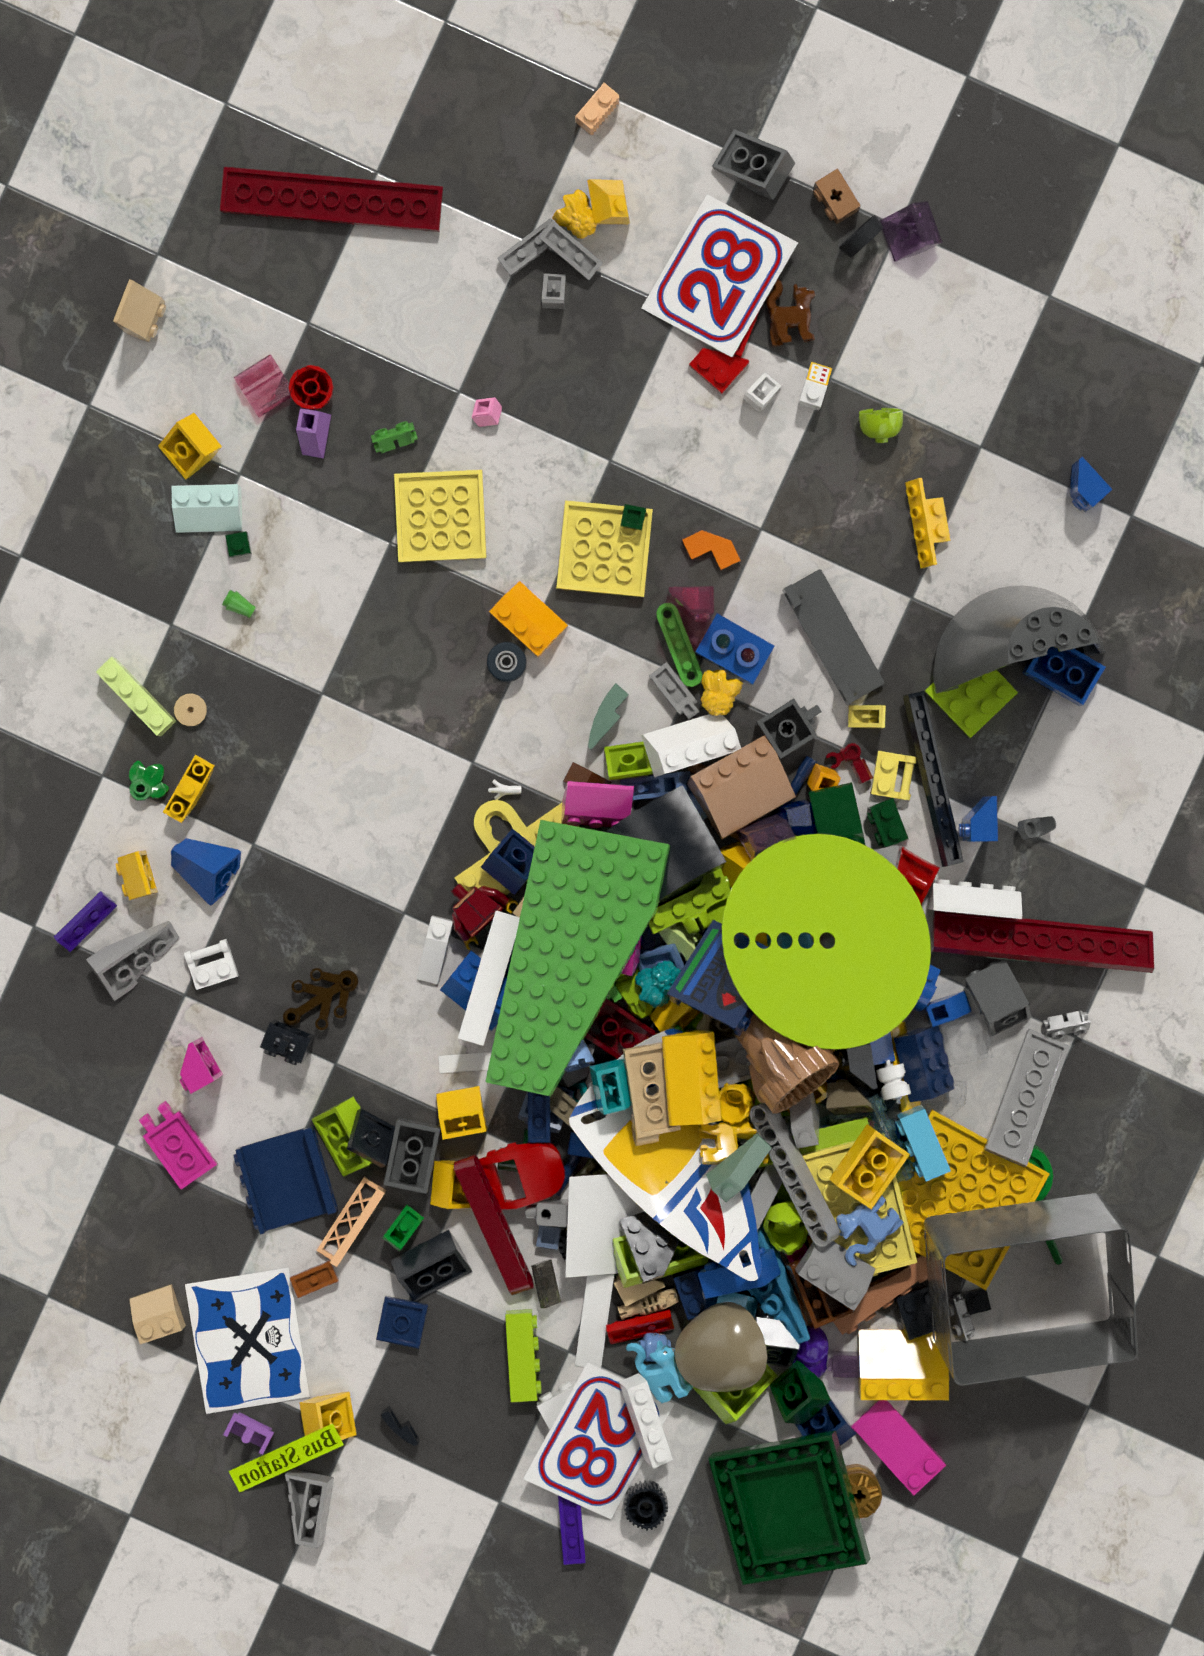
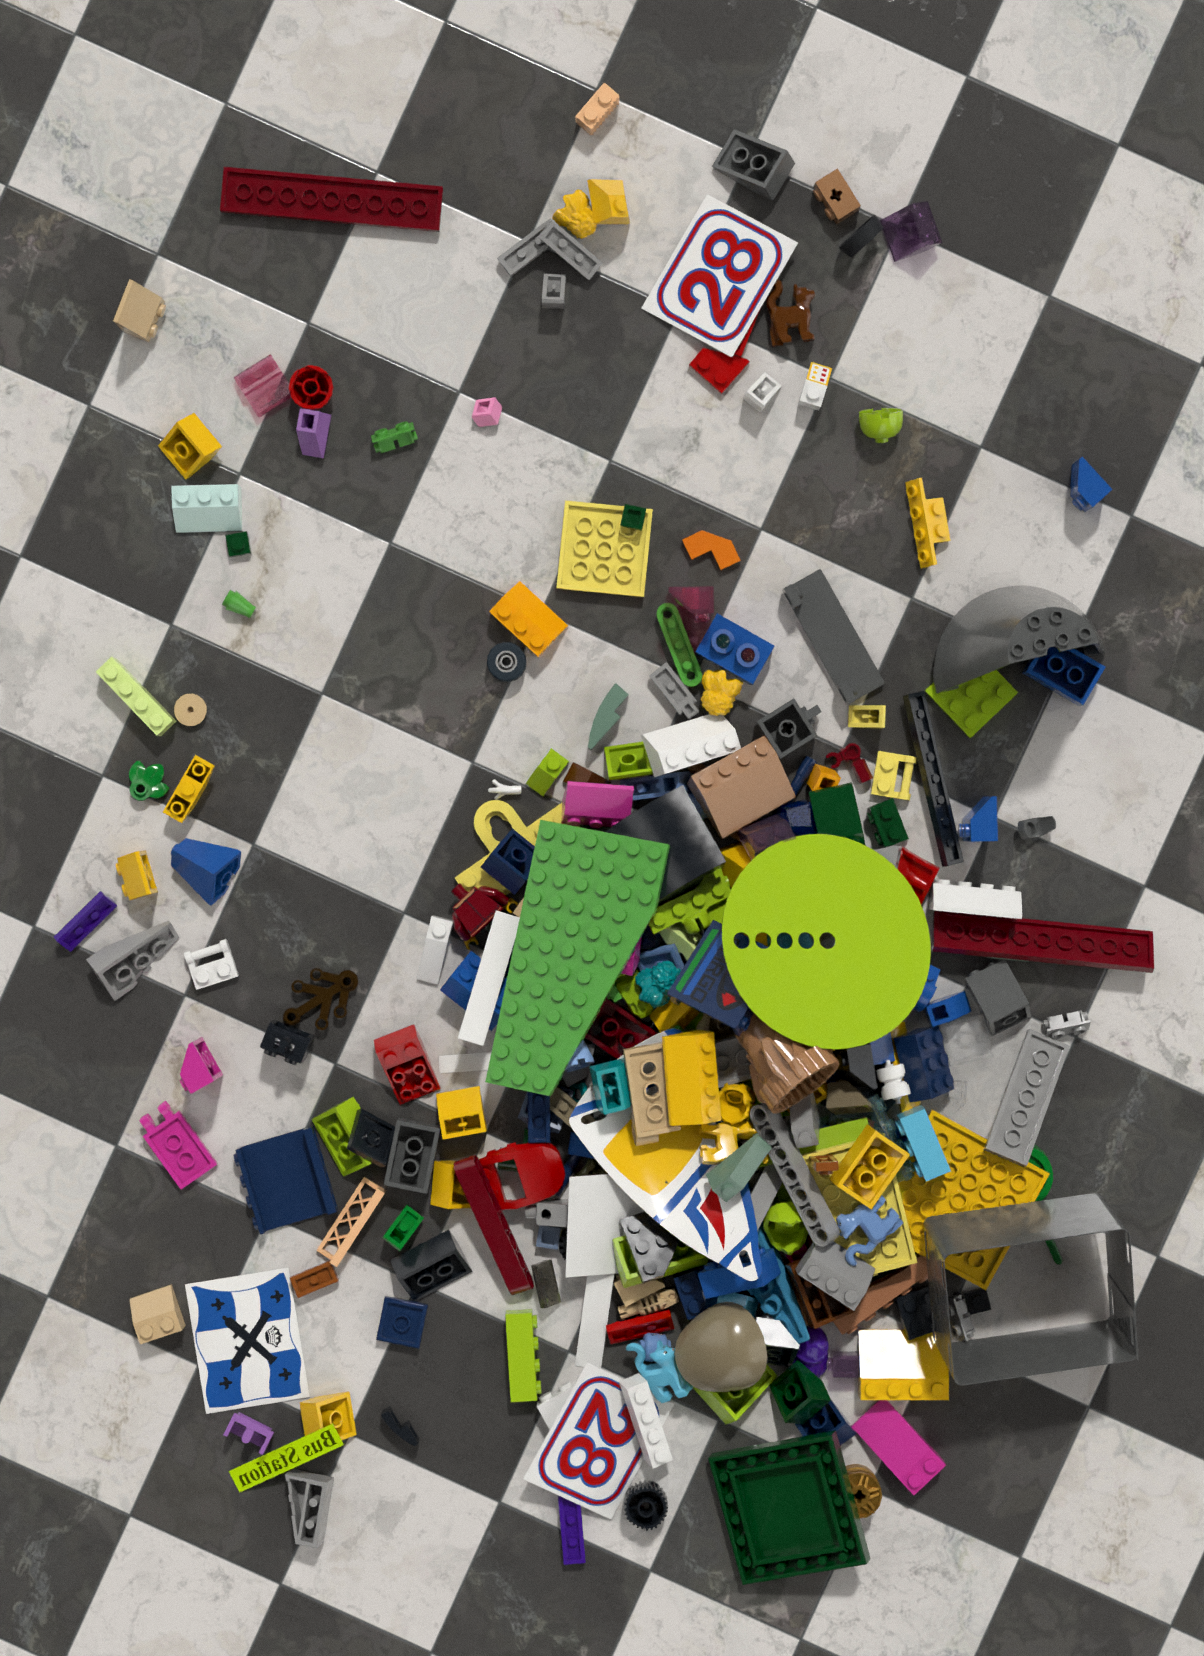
(406, 1064): none -> red slope
(440, 516): light yellow plate -> none
(547, 772): none -> lime slope
(824, 1164): none -> dark orange plate

